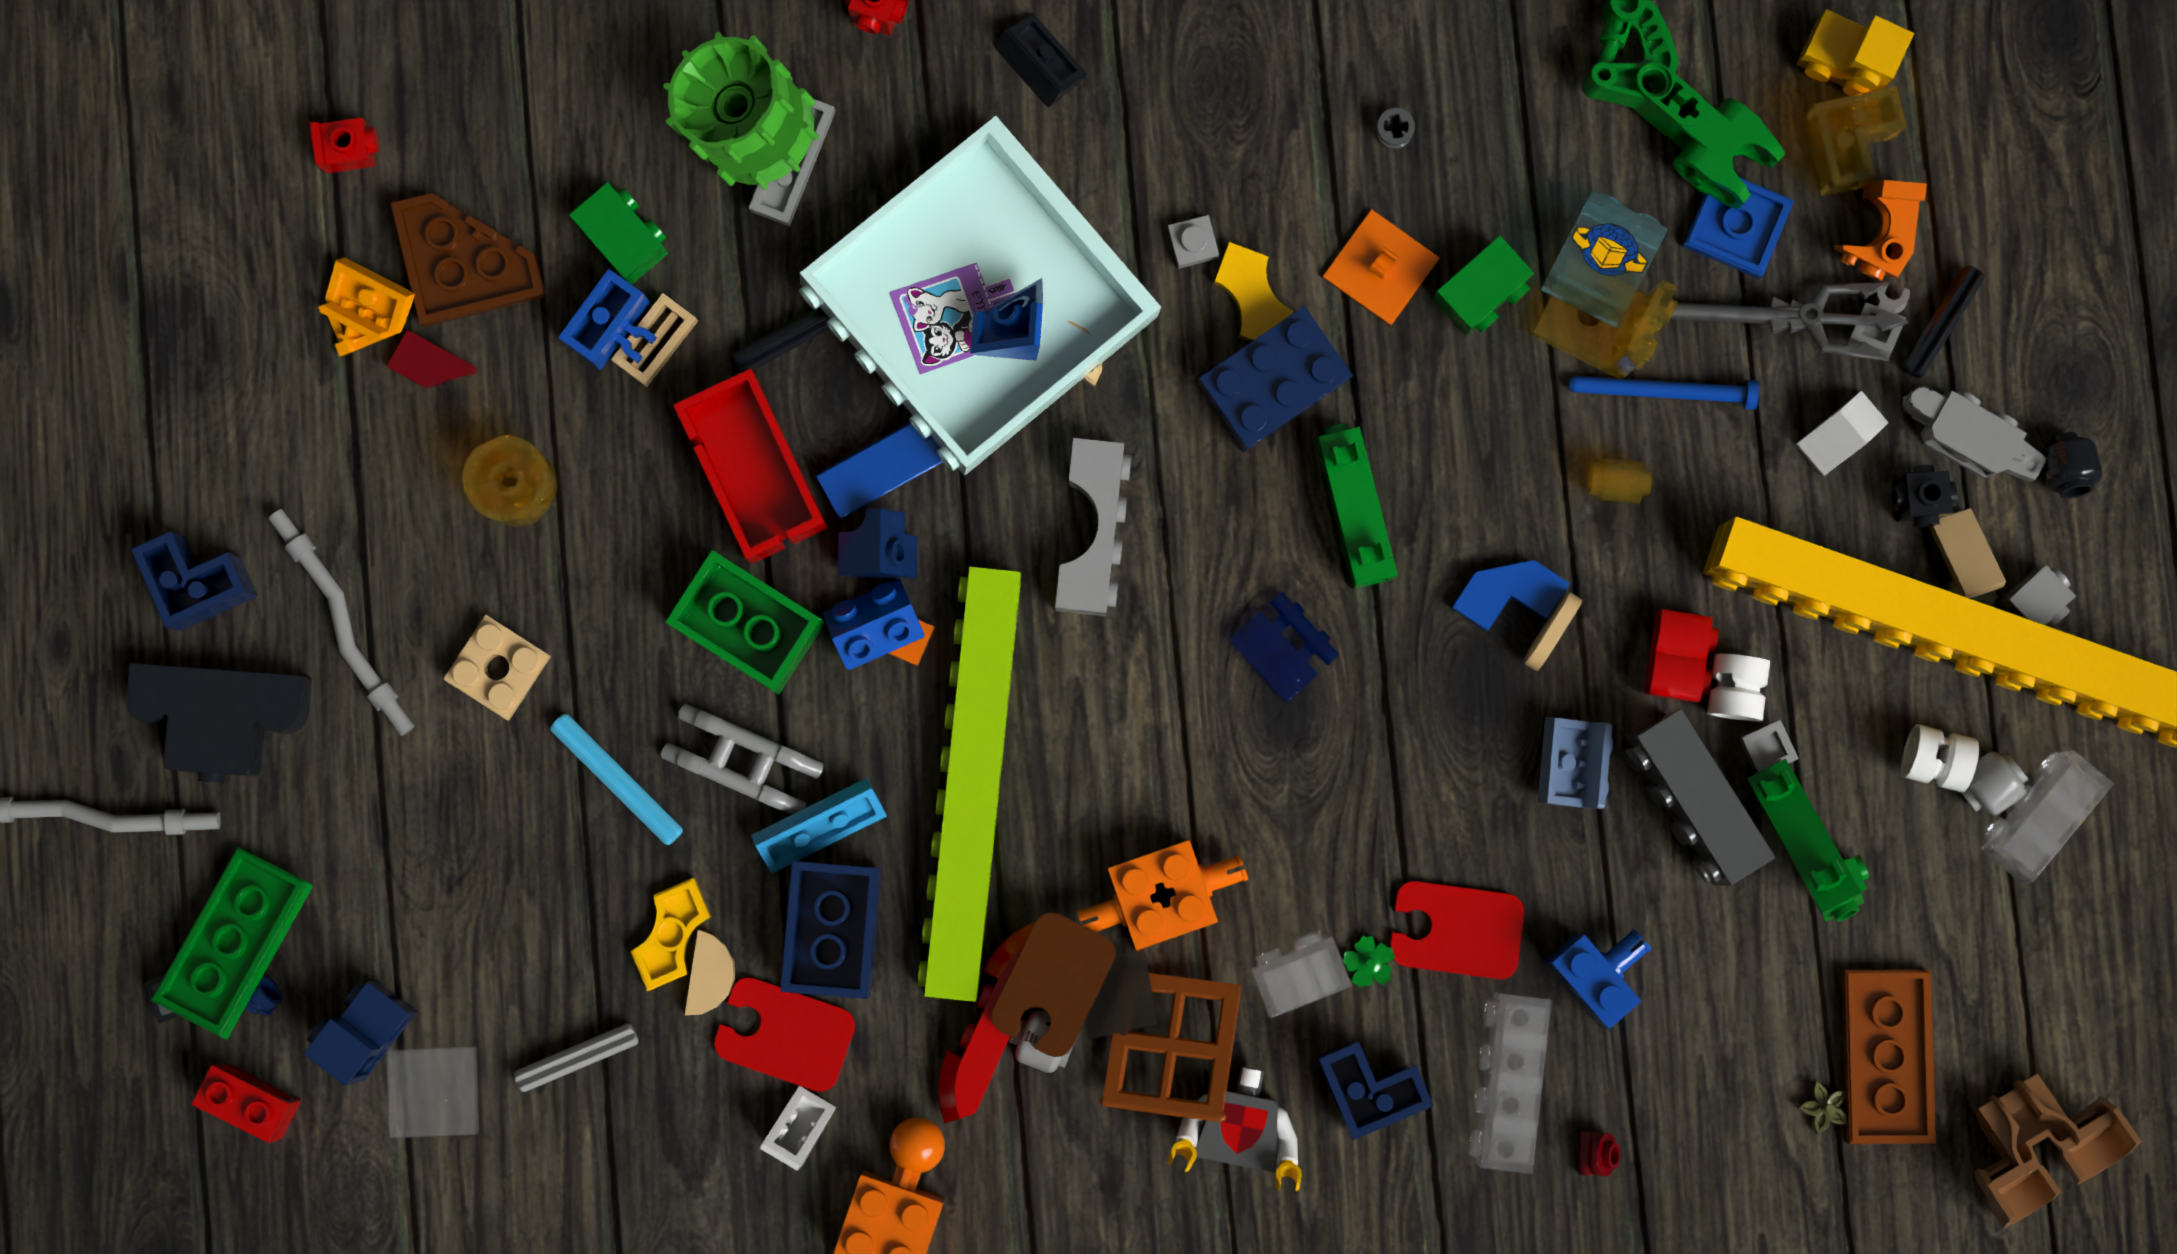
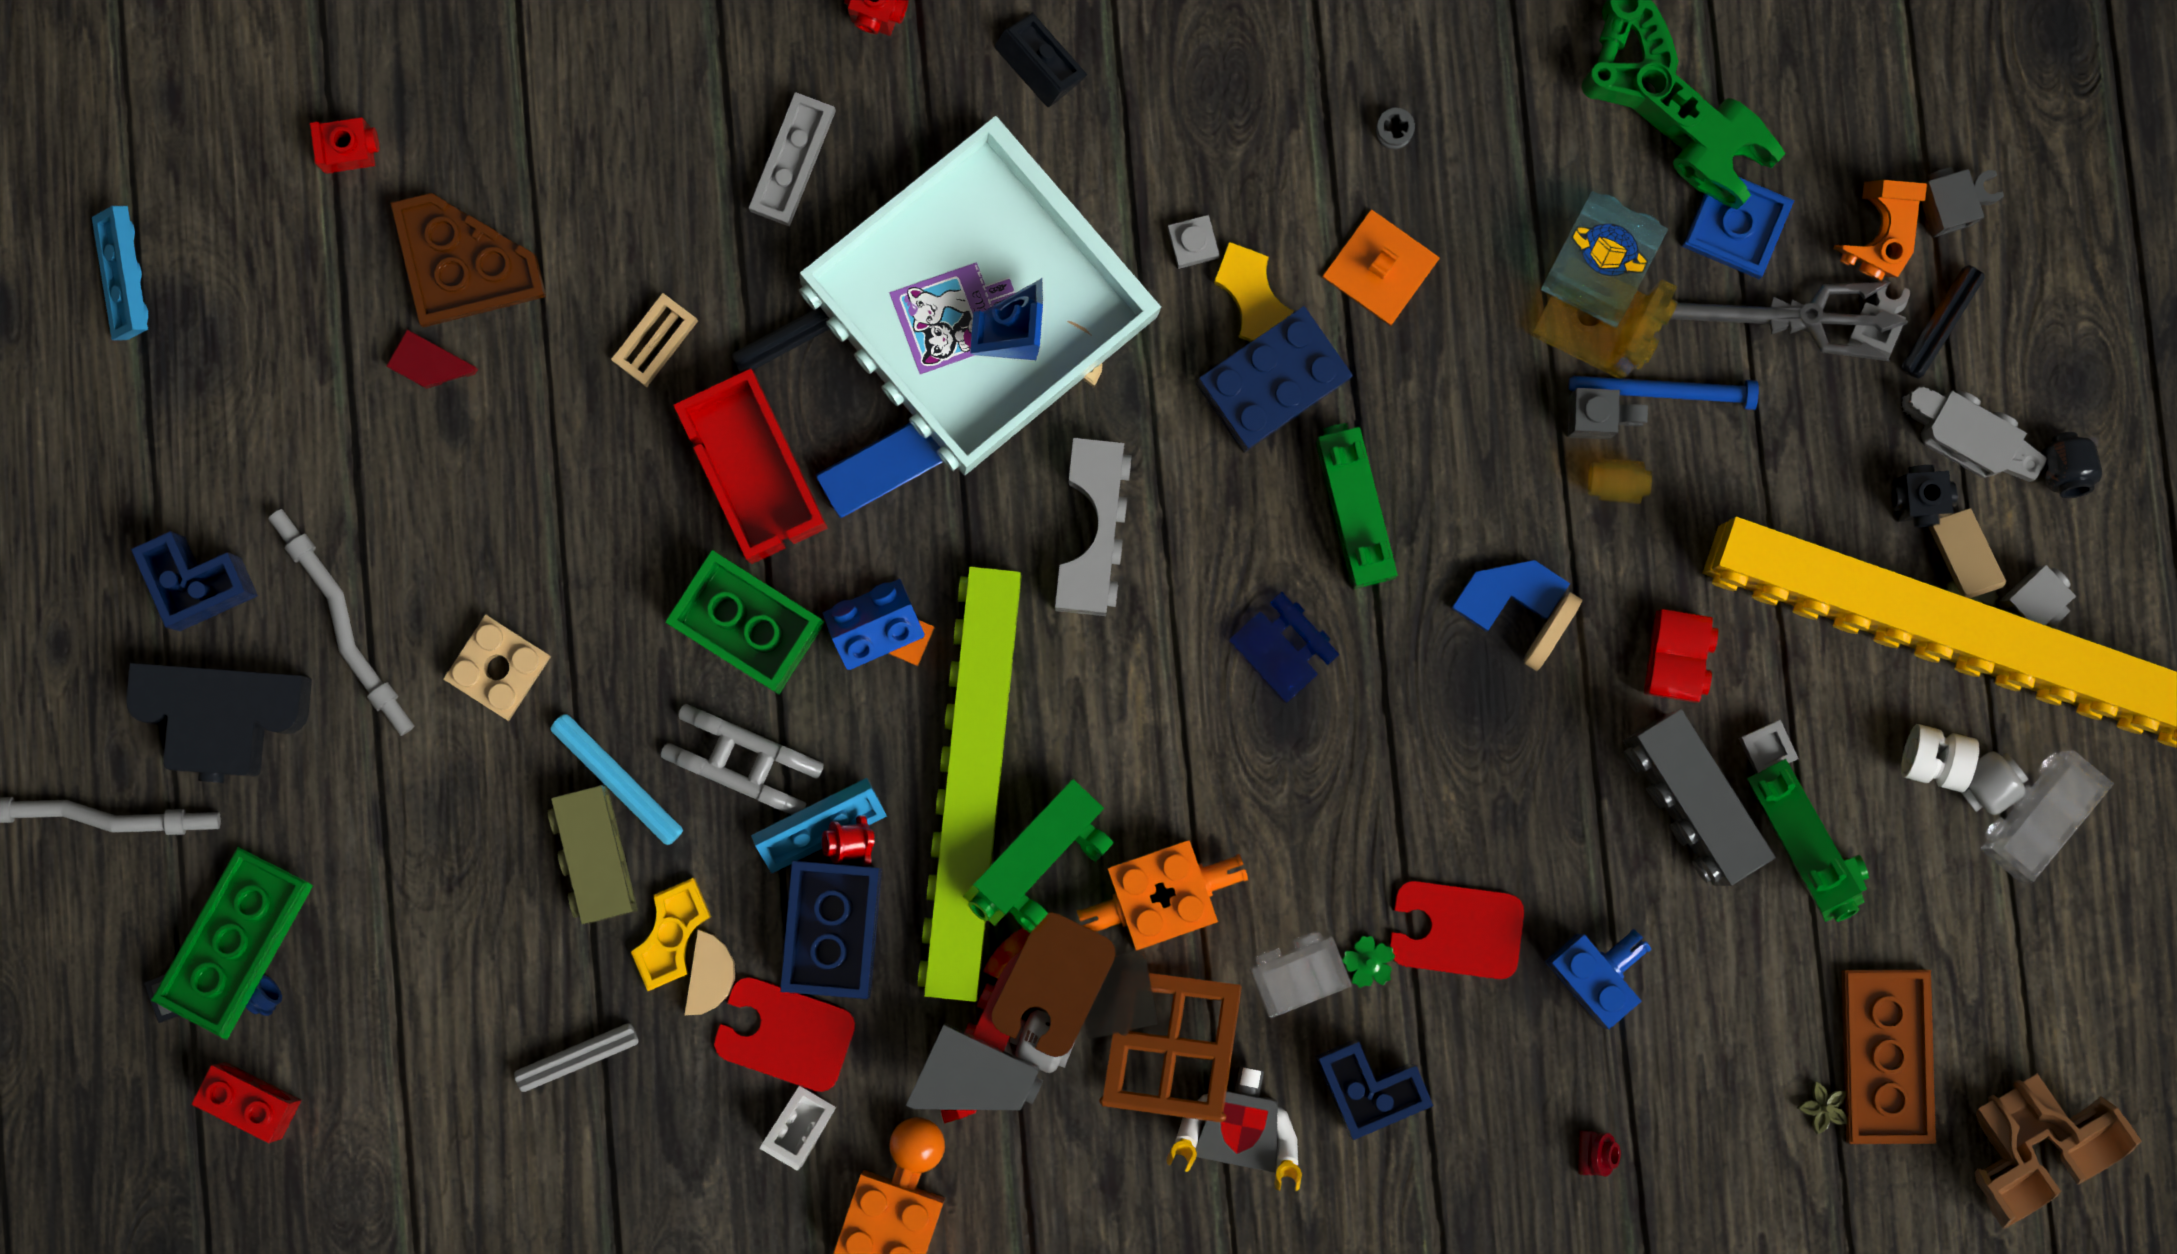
(120, 273): none -> dark azure plate
(359, 1039): dark blue brick -> none
(363, 306): light orange slope -> none
(433, 1092): clear tile -> none
(508, 458): clear yellow brick -> none
(592, 855): none -> olive brick
(606, 320): blue brick -> none
(619, 233): green brick -> none
(716, 85): bright green piece -> none
(849, 841): none -> red brick
(878, 548): dark blue brick -> none
(973, 1076): none -> dark grey slope
(1032, 853): none -> green brick
(1484, 286): green brick -> none
(1511, 1083): clear brick -> none
(1575, 763): sand blue bracket -> none
(1598, 413): none -> dark grey brick
(1738, 687): white wheel -> none
(1841, 134): clear yellow brick -> none
(1842, 434): white slope -> none
(1852, 54): yellow brick -> none
(1956, 200): none -> dark grey brick

